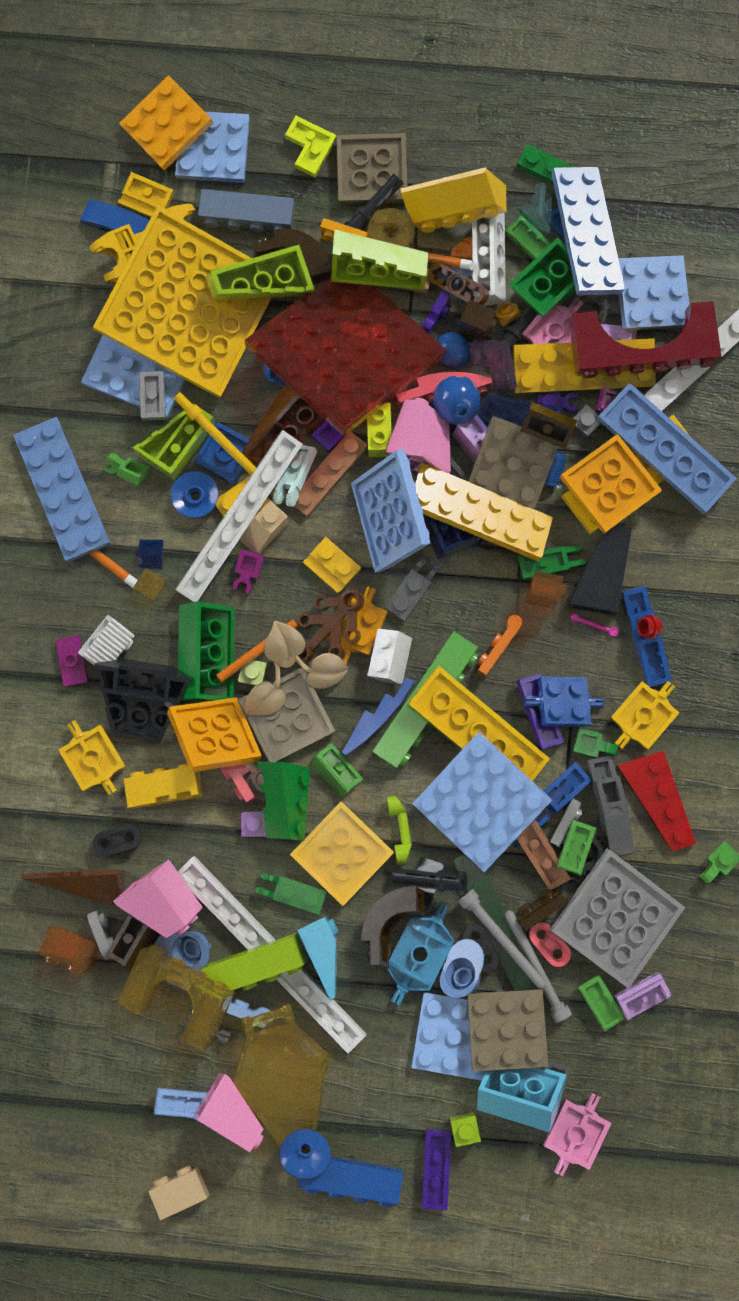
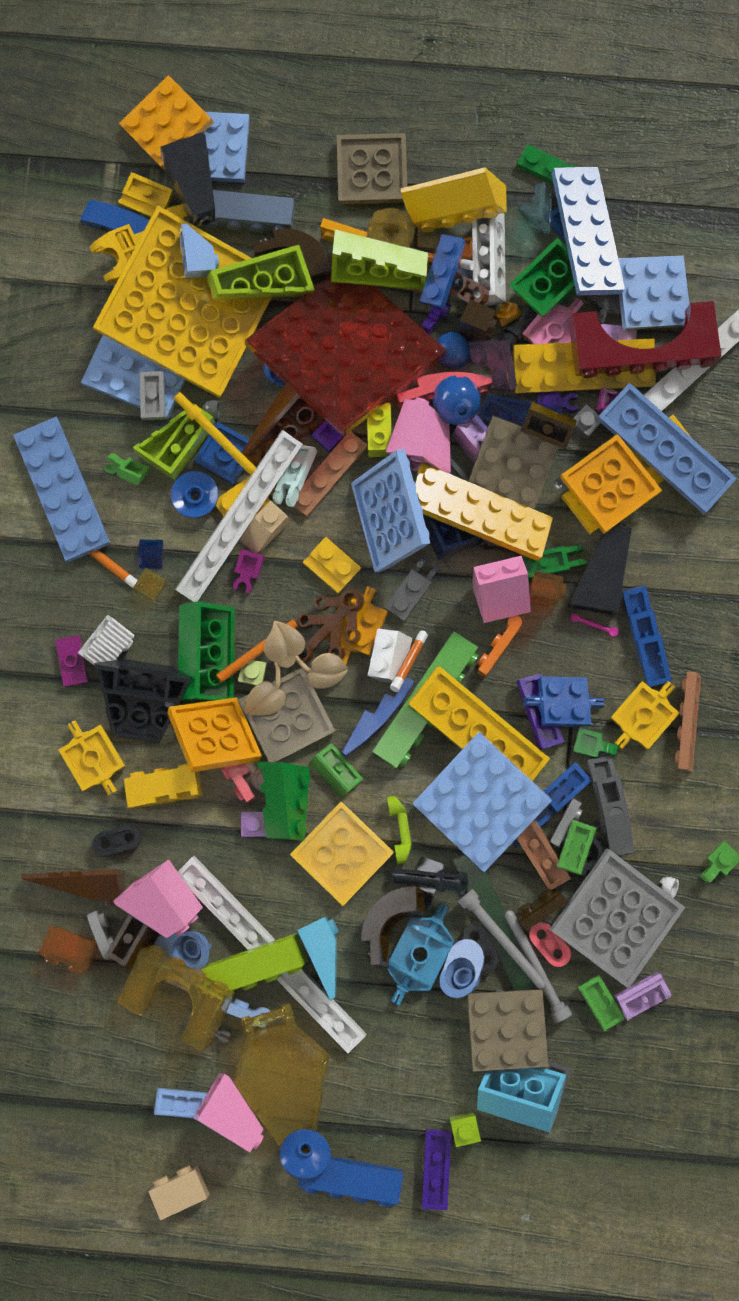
(190, 174): none -> black slope
(197, 253): none -> light blue slope
(213, 408): none -> dark grey hinge
(294, 893): green hinge -> none
(315, 143): neon yellow plate -> none
(364, 214): black pin -> none
(408, 661): none -> orange bar
(442, 271): none -> blue plate
(444, 1037): light blue plate -> none
(501, 589): none -> bright pink slope
(527, 237): bright green plate -> none
(555, 471): blue cone -> none
(577, 1134): bright pink plate -> none
(649, 626): red plate -> none
(656, 790): red wing -> none
(670, 885): none -> white hinge
(687, 732): none -> nougat plate

